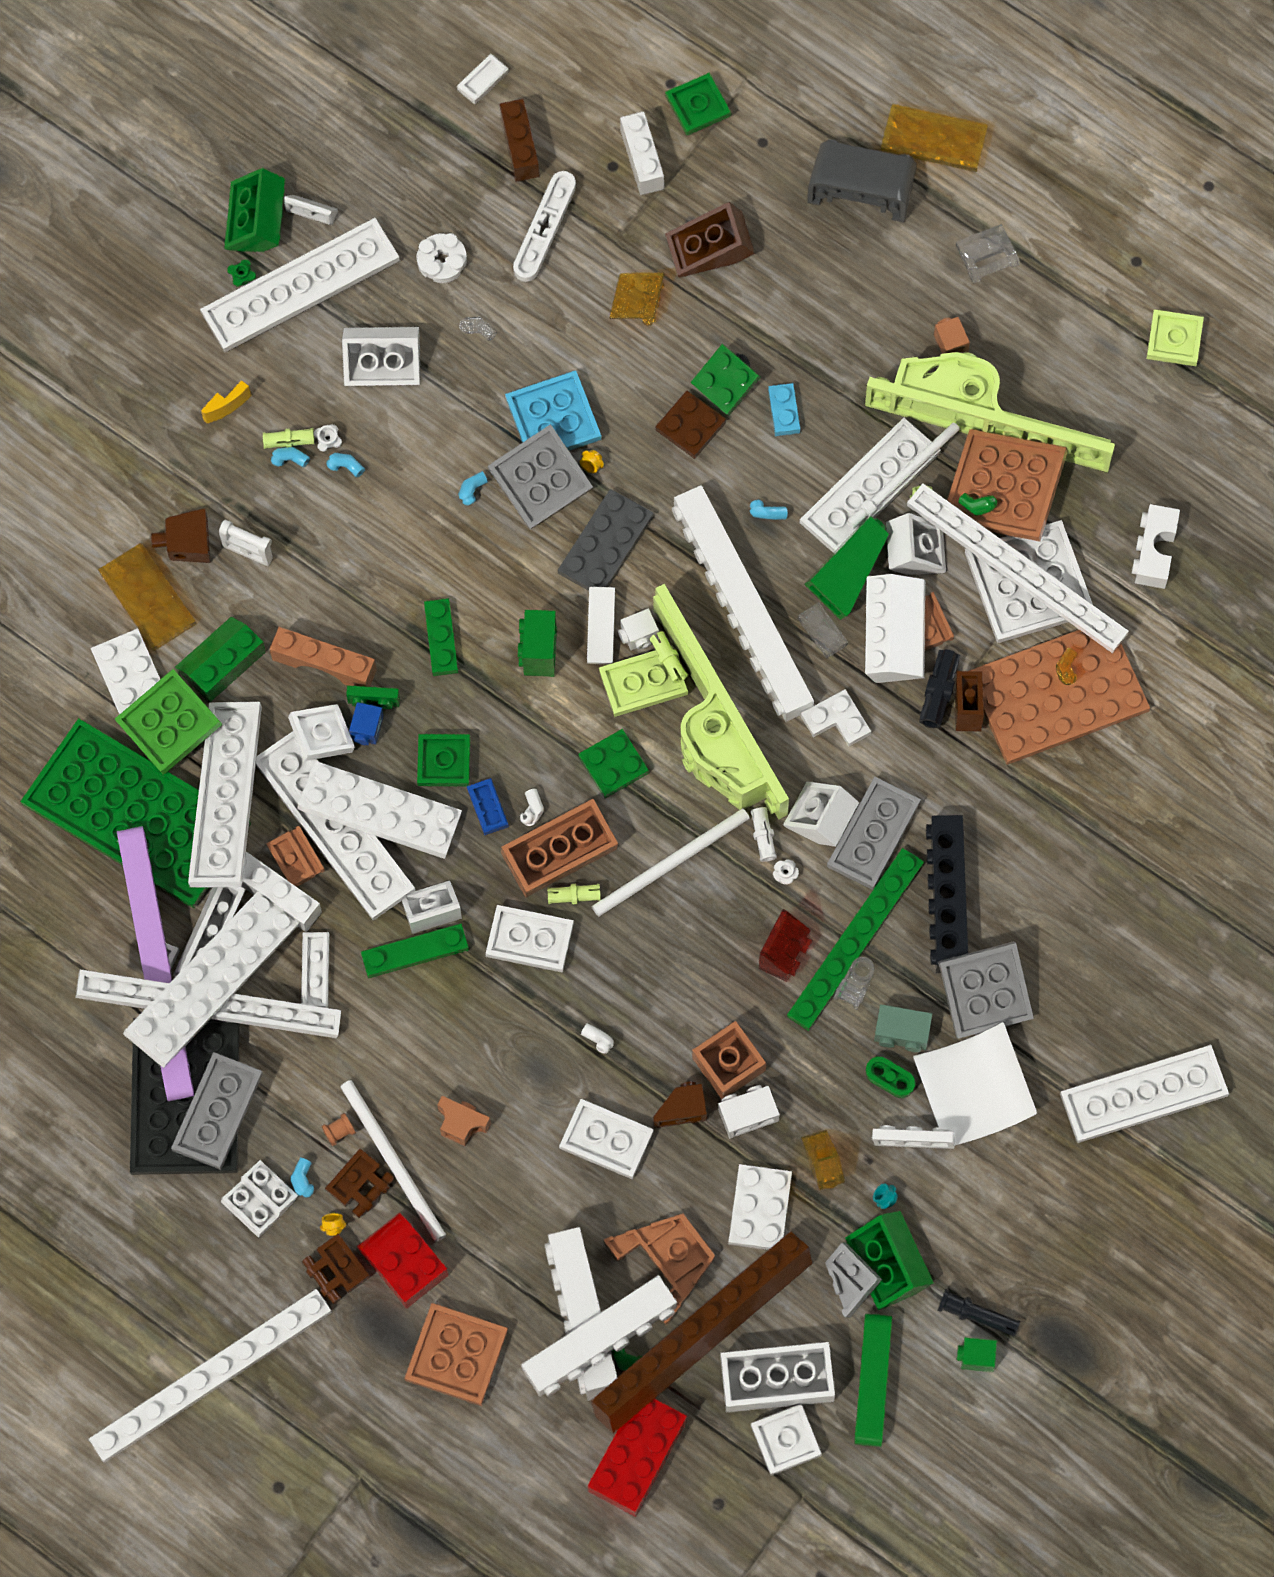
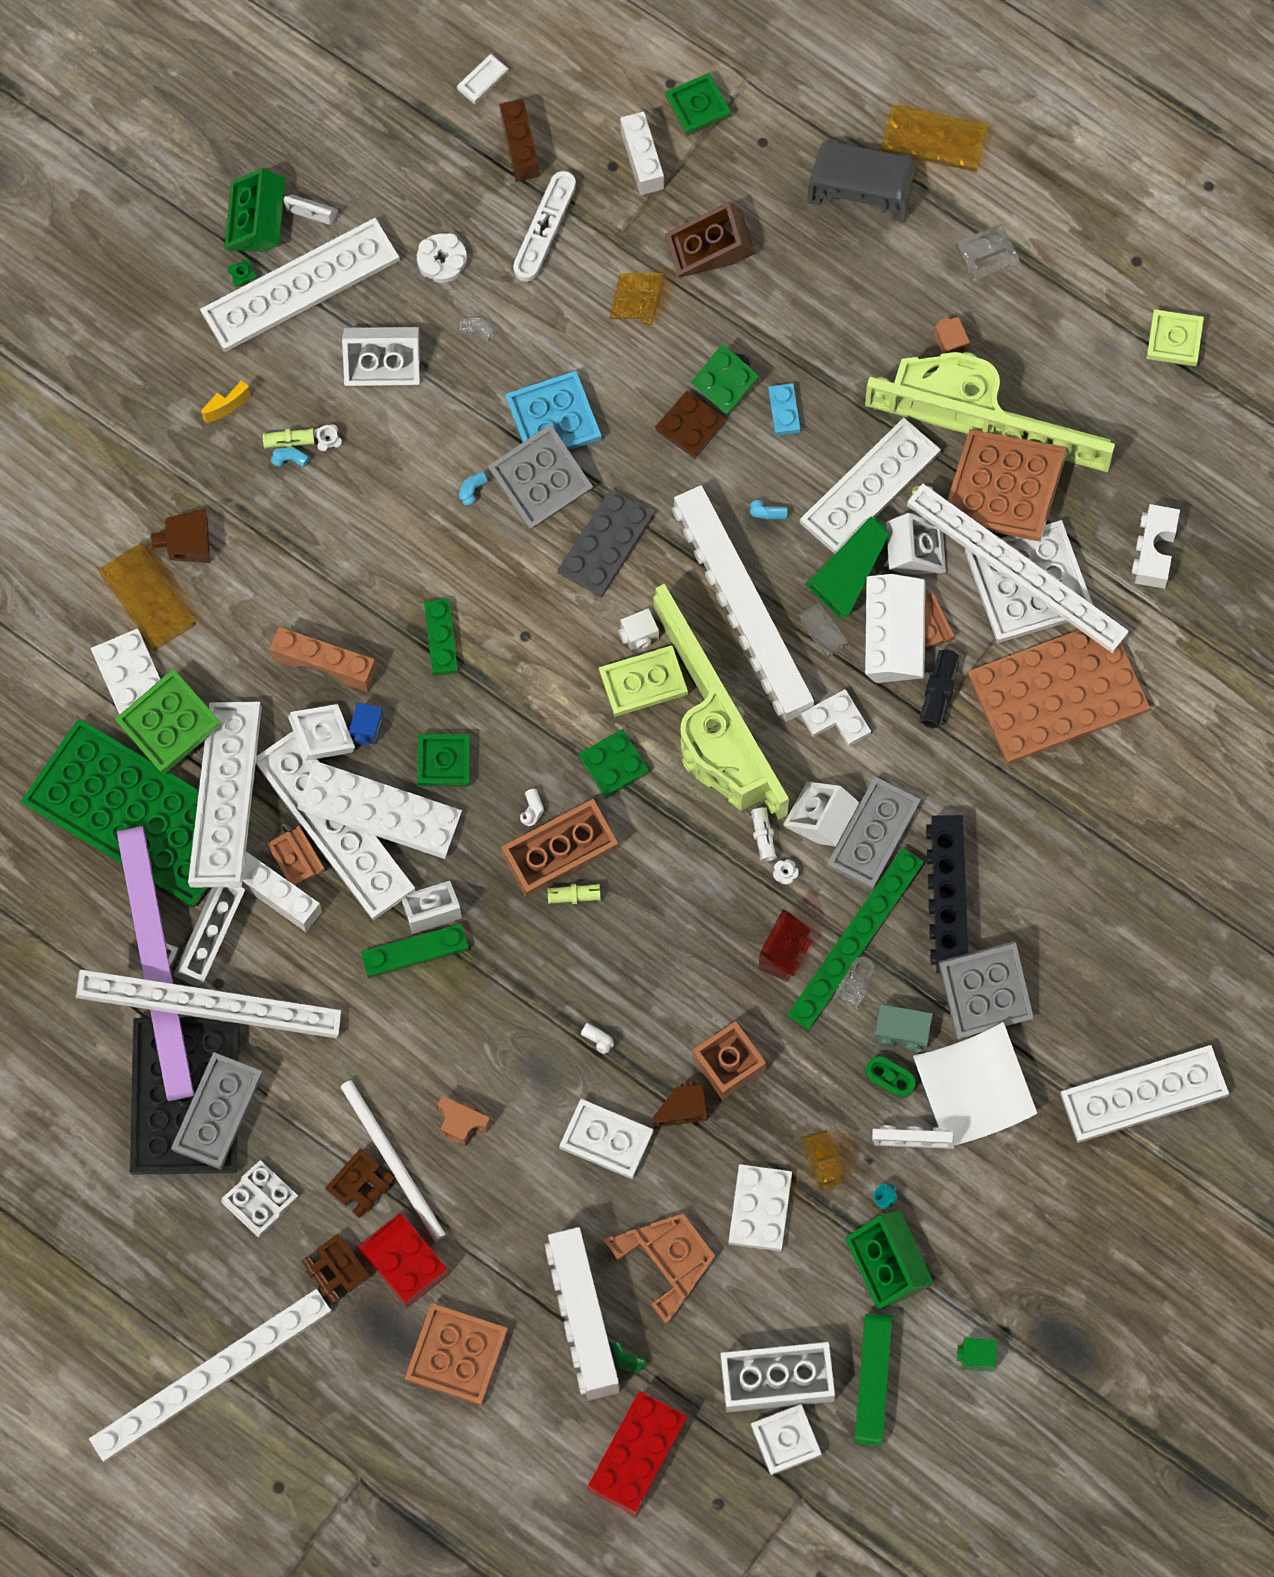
(210, 979): white plate -> none
(221, 658): green slope -> none
(245, 543): white plate -> none
(299, 1179): medium azure arm -> none
(315, 969): white tile -> none
(332, 1223): yellow plate -> none
(338, 1129): nougat bush -> none
(345, 460): medium azure arm -> none
(381, 697): green plate -> none
(487, 806): blue plate -> none
(529, 938): white plate -> none
(538, 643): green brick -> none
(591, 461): yellow plate -> none
(599, 1336): white brick -> none
(601, 625): white tile -> none
(668, 657): yellowish green pin -> none
(670, 862): white piece -> none
(701, 1332): reddish brown brick -> none
(748, 1111): white brick -> none
(851, 1278): light grey wing -> none
(870, 506): white bar -> none
(966, 1309): black pin -> none
(969, 701): reddish brown slope -> none
(978, 506): green arm -> none
(1064, 669): clear yellow arm -> none

